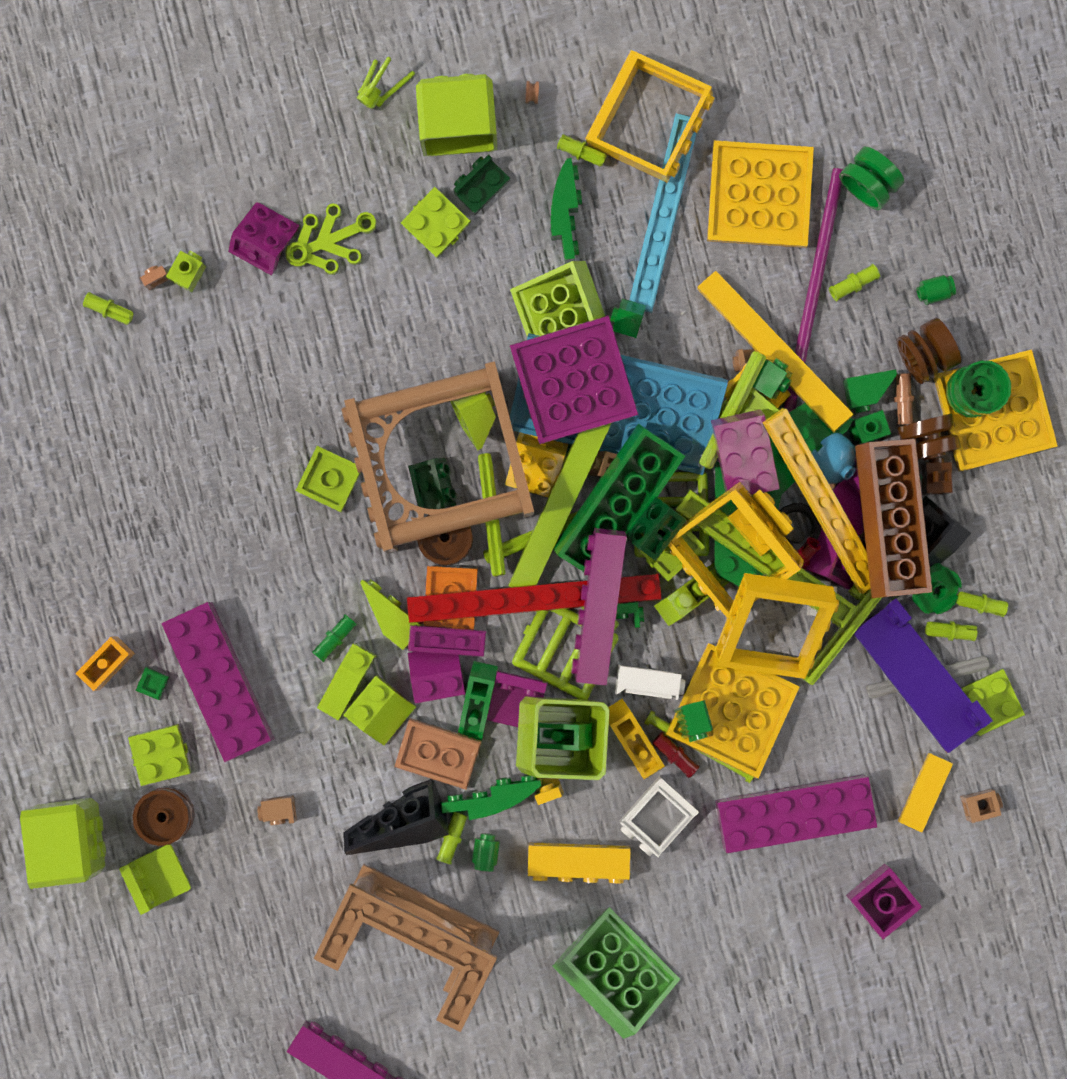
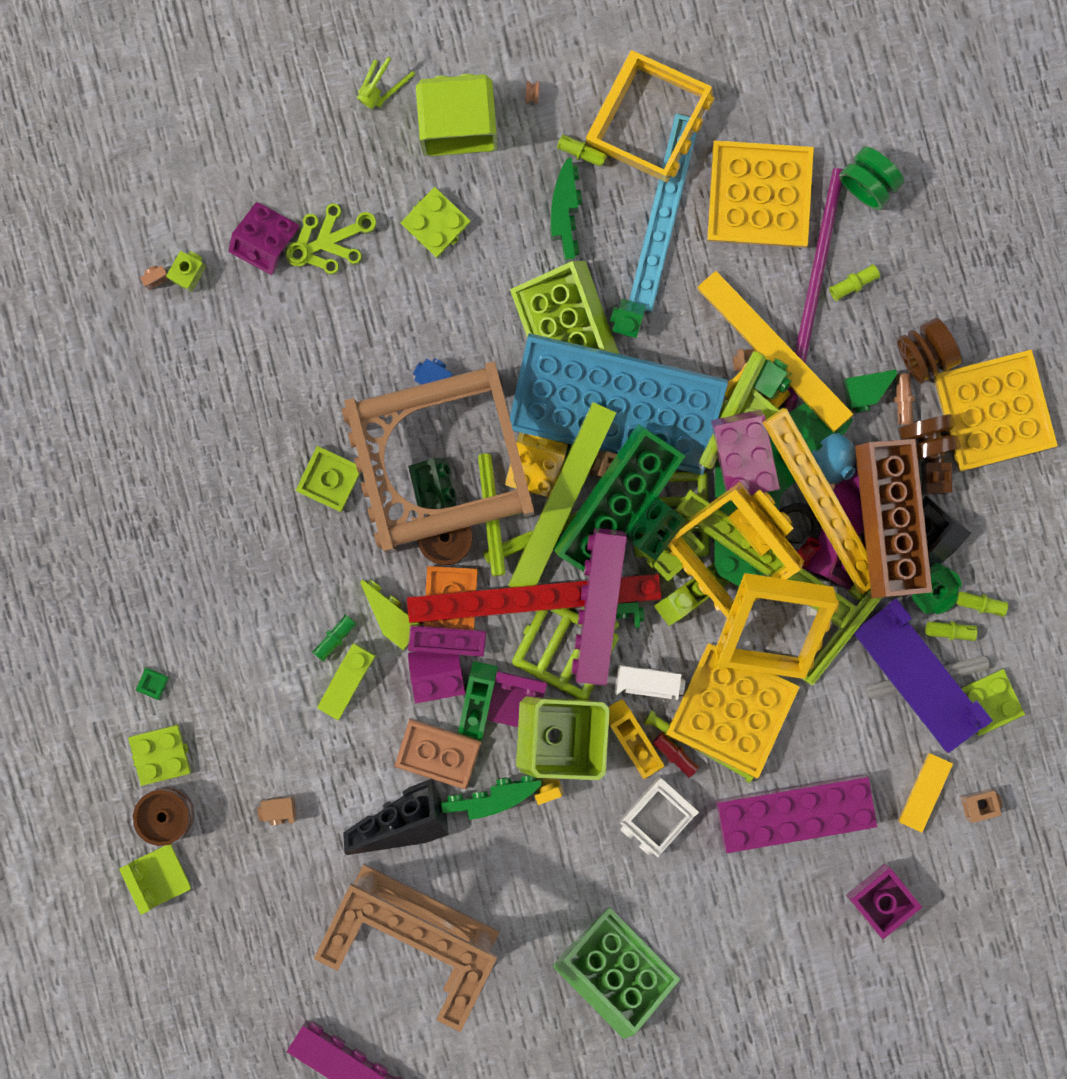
(62, 842): lime plate -> none
(105, 663): light orange brick -> none
(108, 308): lime axle -> none
(217, 681): magenta brick -> none
(379, 710): lime slope -> none
(430, 371): none -> blue brick
(451, 841): lime pin -> none
(475, 416): lime slope -> none
(480, 184): dark green bracket -> none
(485, 852): green brick -> none
(564, 735): green slope -> none
(574, 379): magenta plate -> none
(579, 861): yellow brick -> none
(694, 721): green brick -> none
(869, 428): green brick -> none
(936, 289): green brick -> none
(992, 387): green wheel -> none

